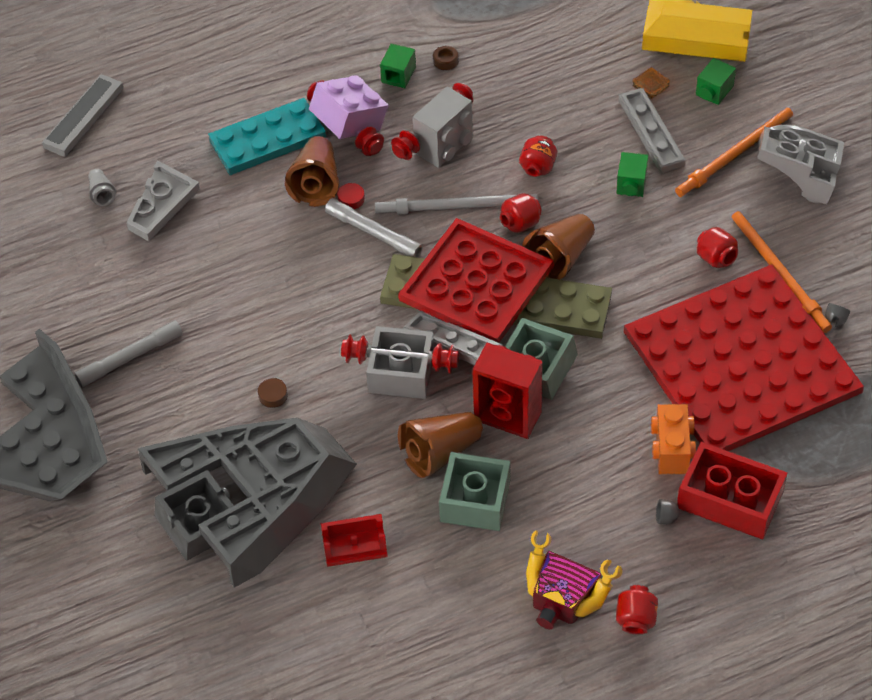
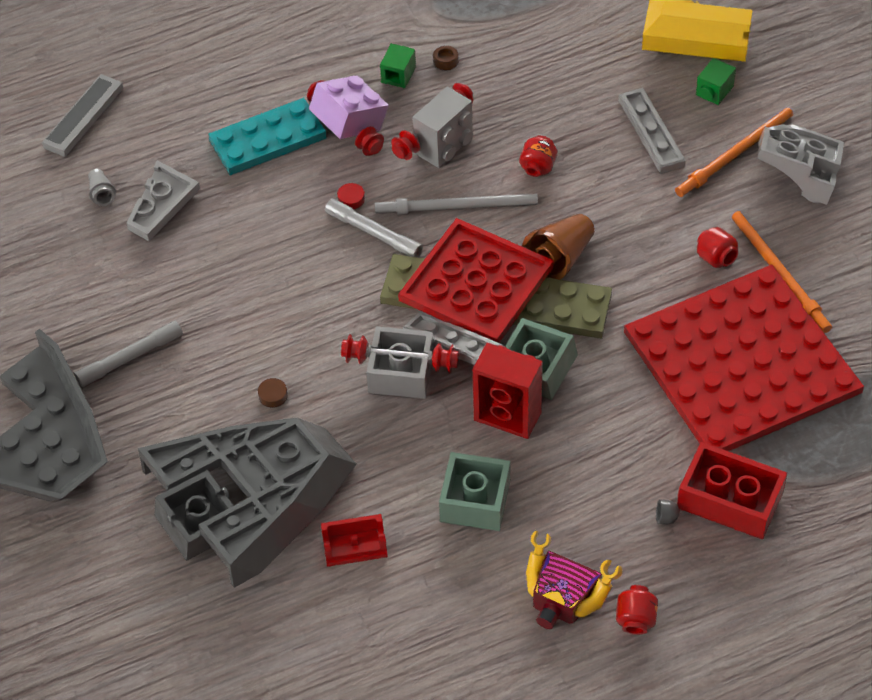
(313, 173): dark orange cone -> none
(434, 438): dark orange cone -> none
(520, 212): red head -> none
(632, 174): green brick -> none
(652, 82): clear orange tile -> none
(673, 438): orange brick -> none
(838, 313): dark grey hinge -> none

